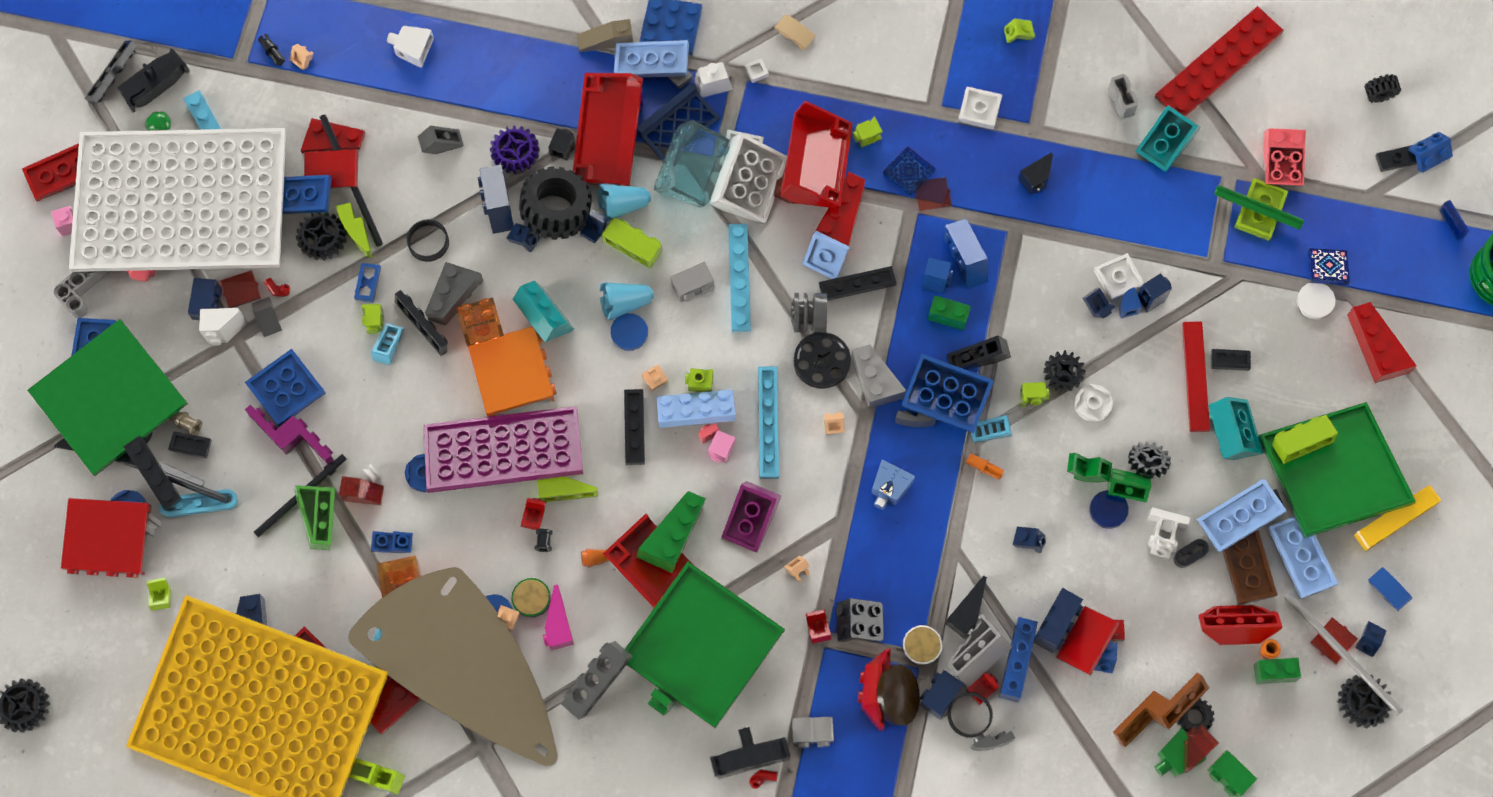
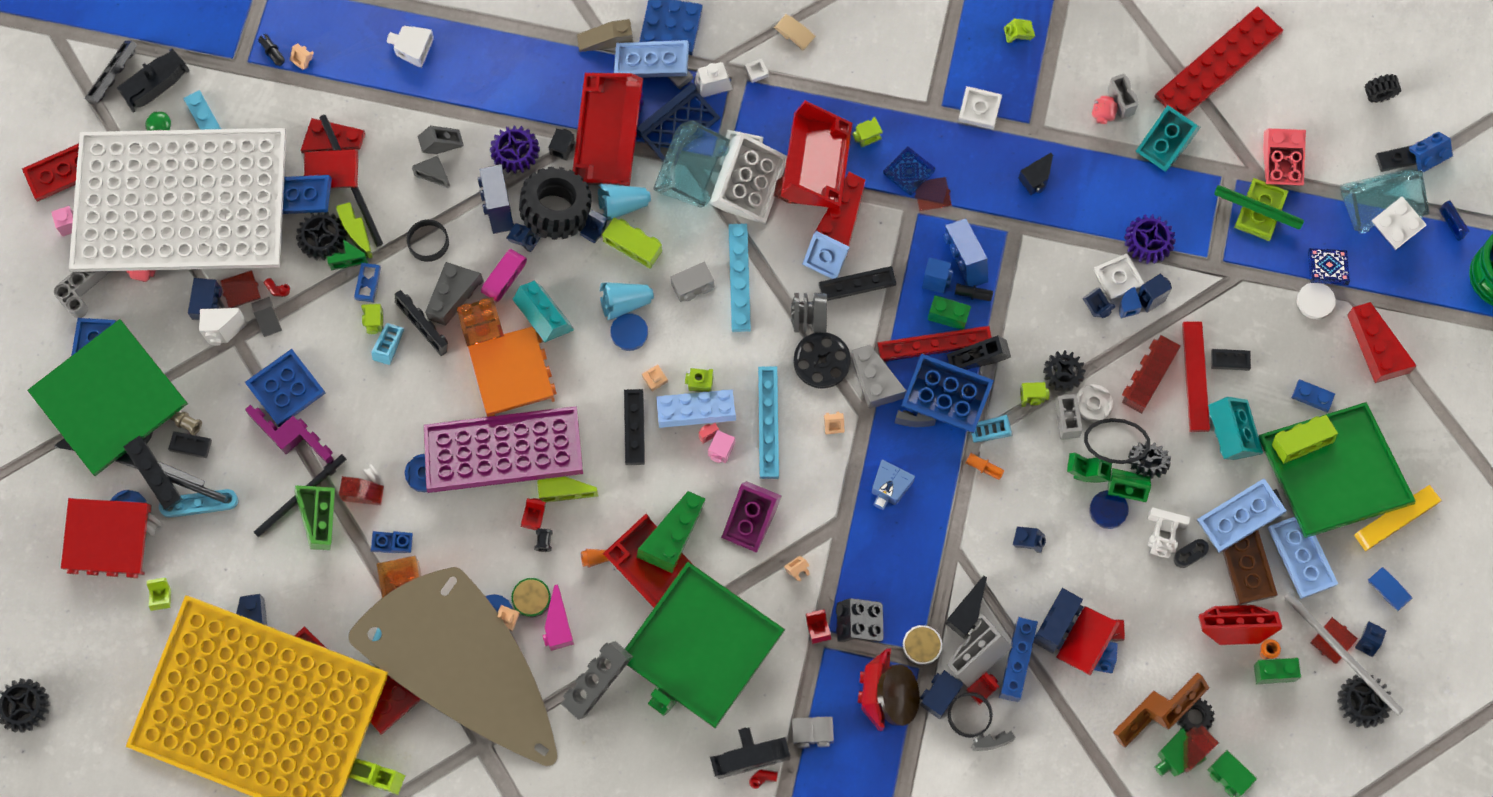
(350, 258): none -> green slope
(431, 171): none -> dark grey slope
(503, 275): none -> dark pink beam
(931, 343): none -> red tile
(973, 292): none -> black axle
(1068, 416): none -> light grey brick
(1104, 109): none -> coral head
(1114, 460): none -> black piece
(1135, 231): none -> dark purple gear
(1150, 374): none -> clear red brick
(1313, 395): none -> blue piece
(1373, 195): none -> clear light blue windscreen
(1398, 223): none -> white brick

